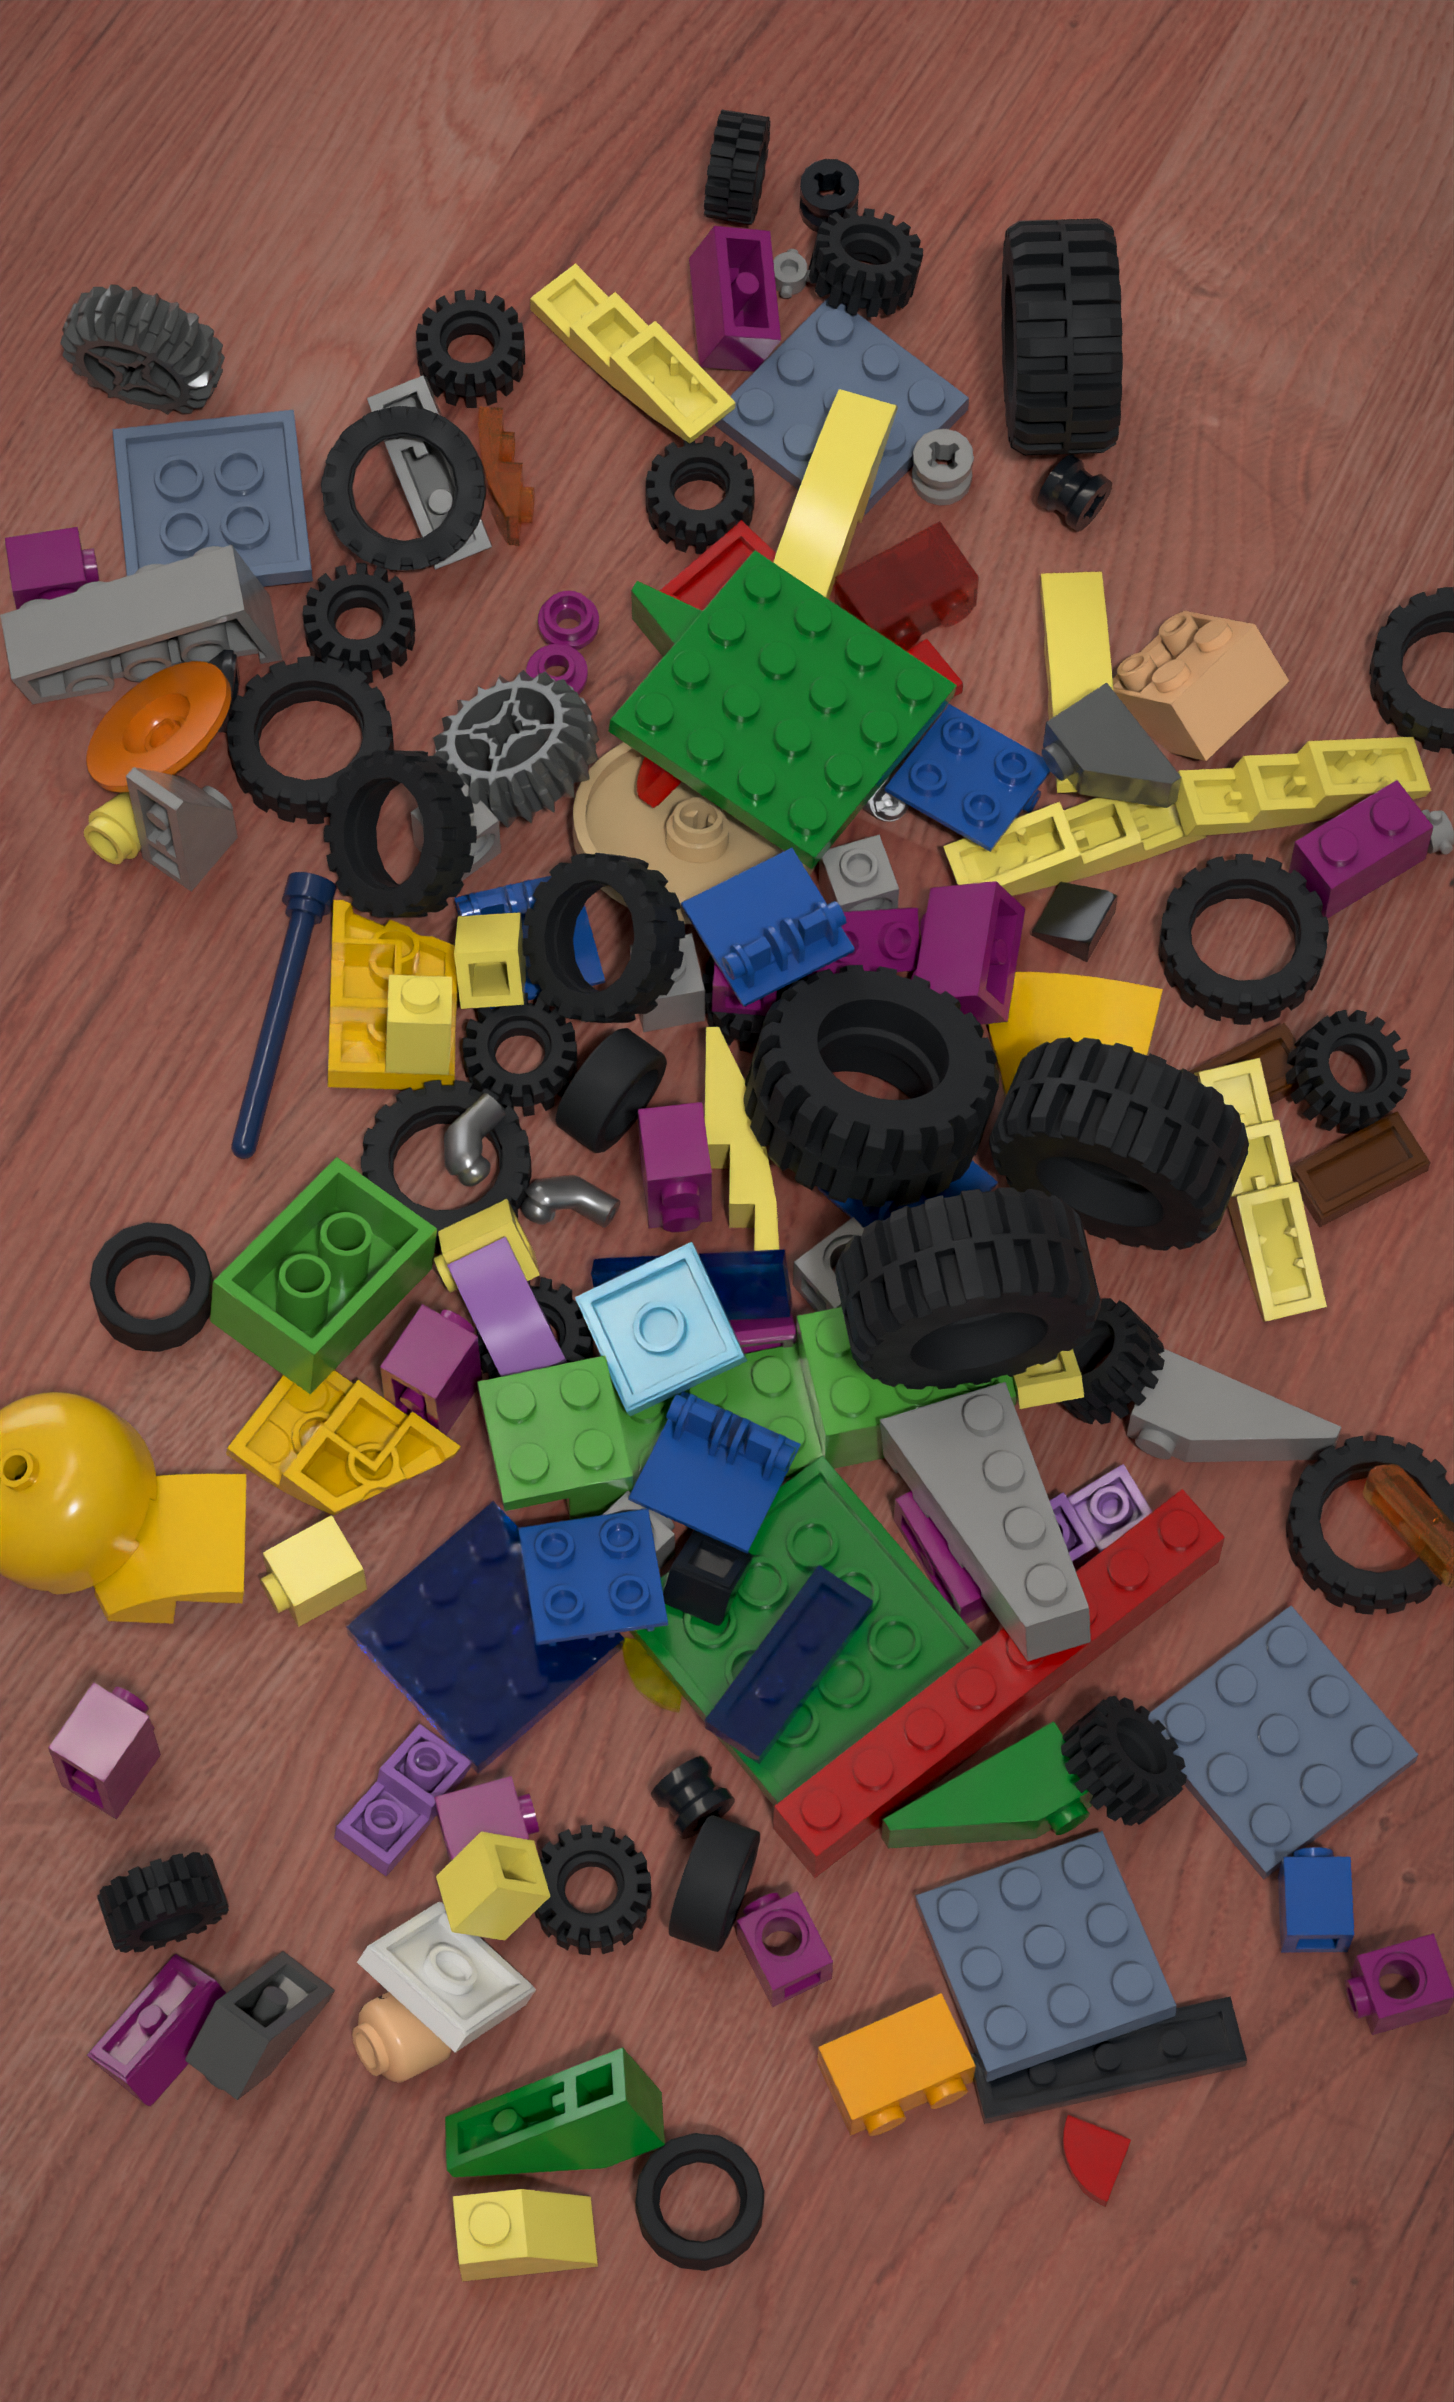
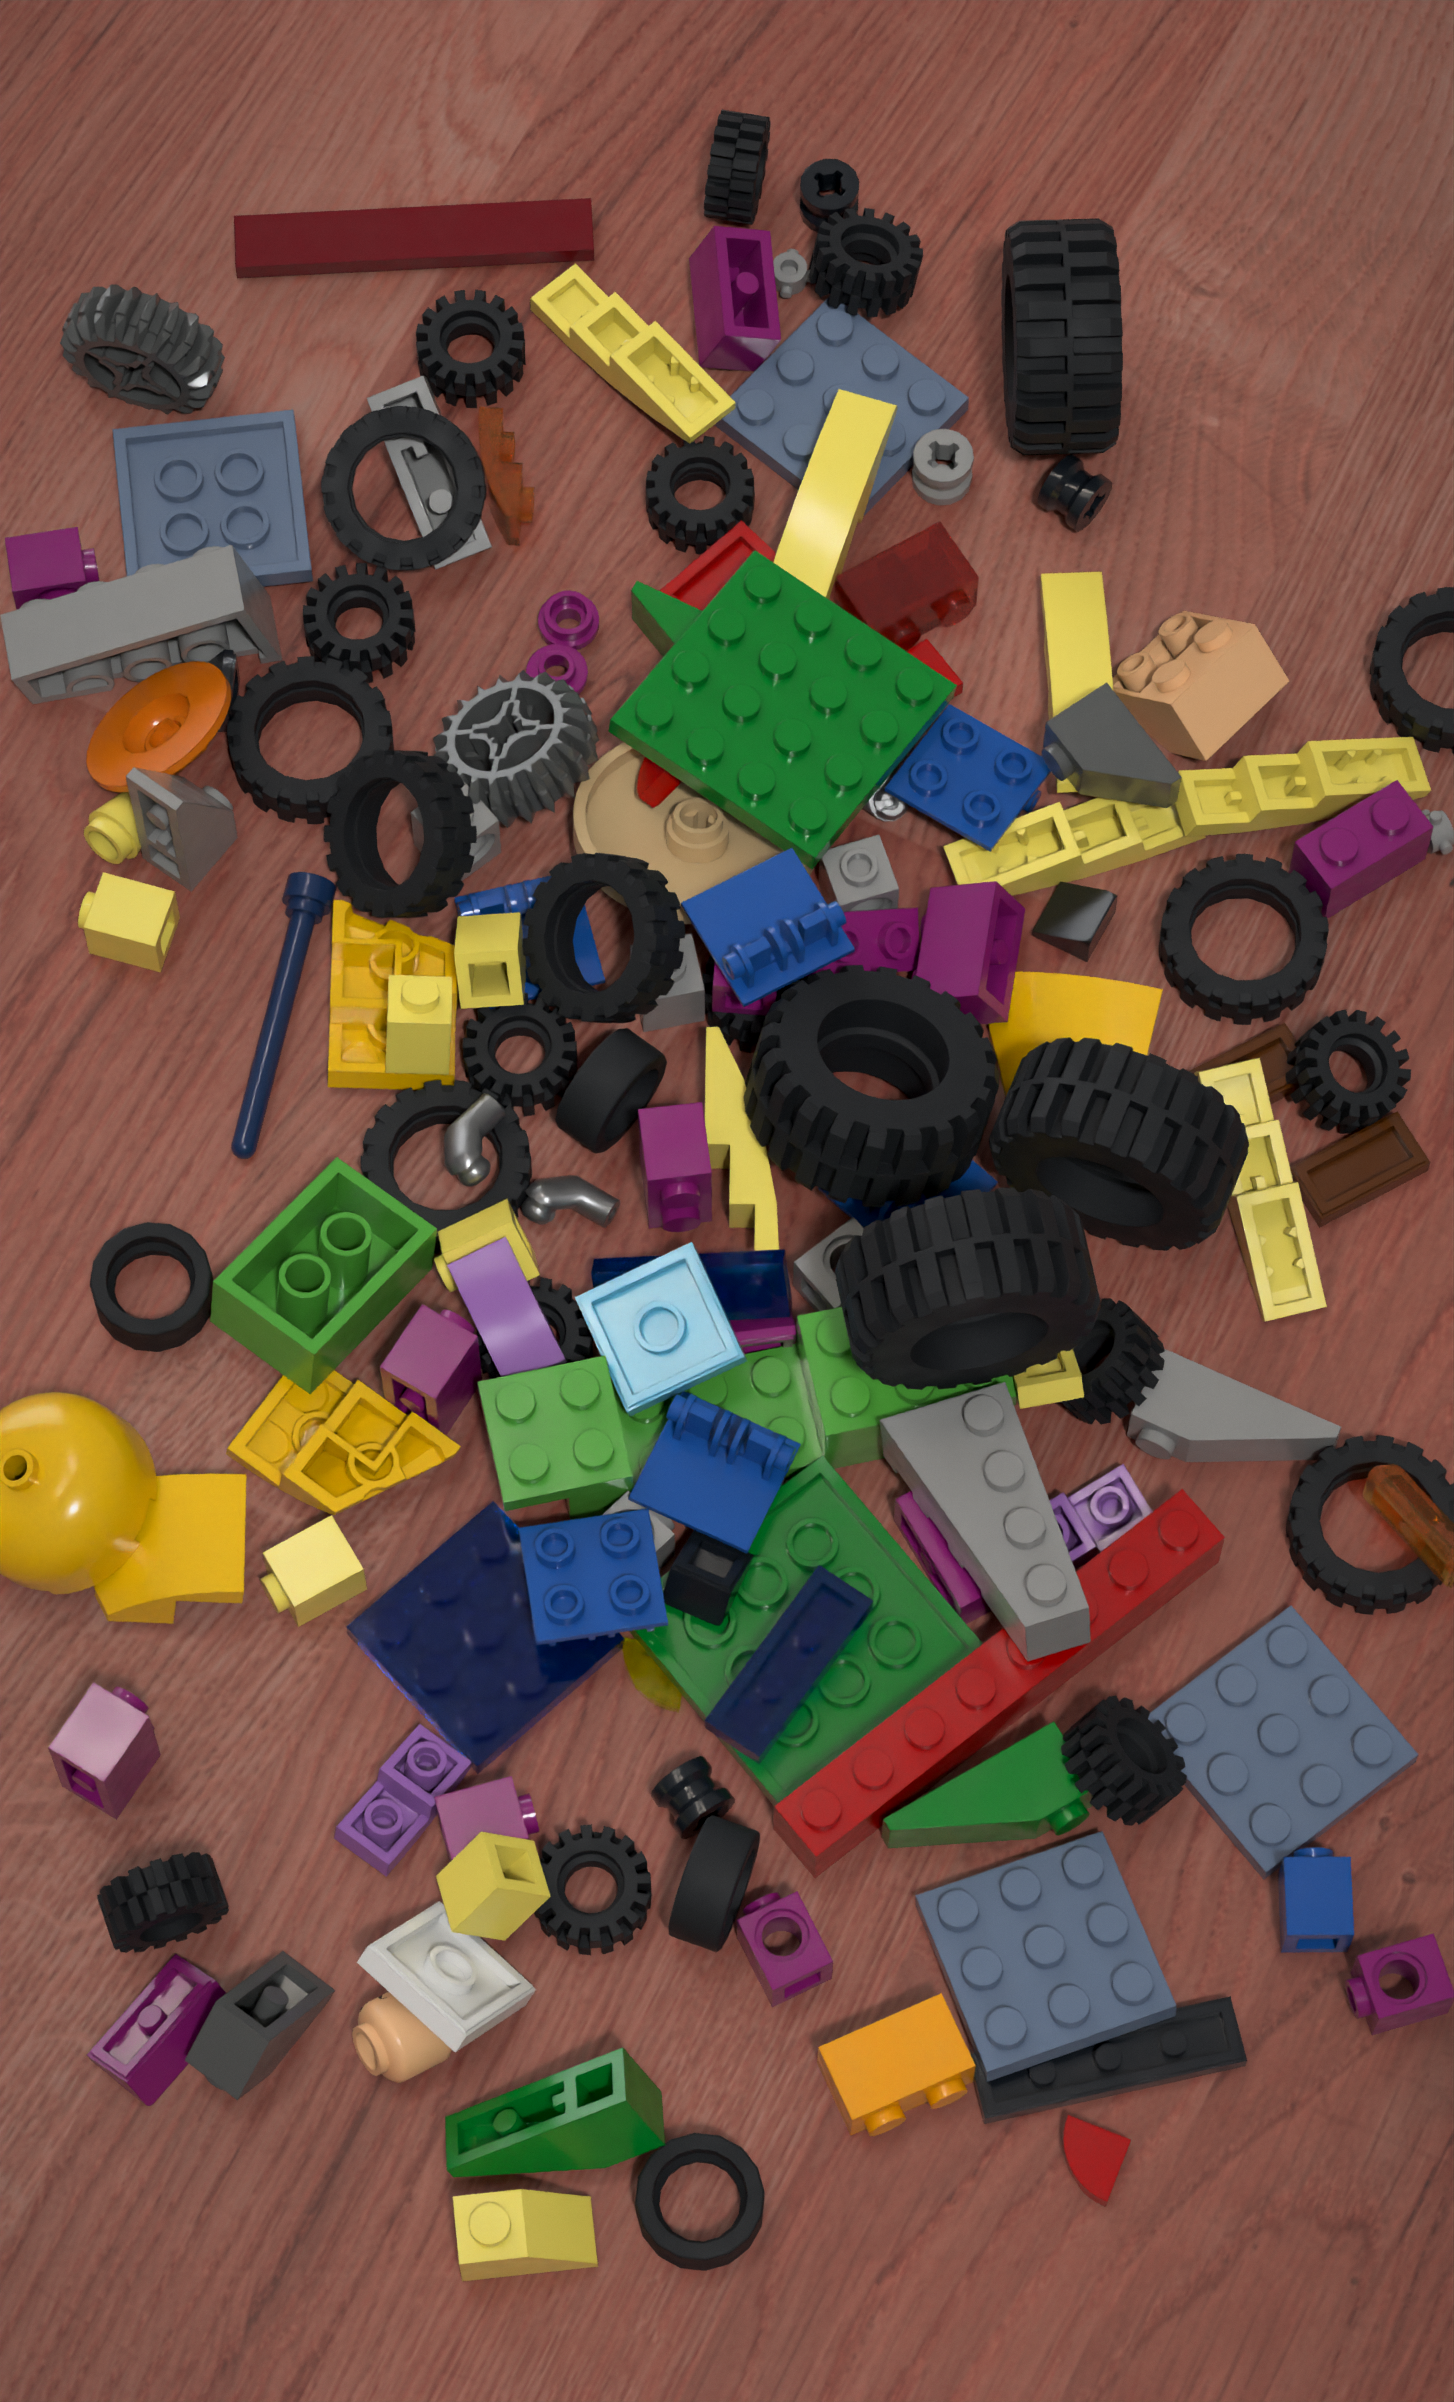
(129, 921): none -> light yellow brick
(413, 238): none -> dark red tile

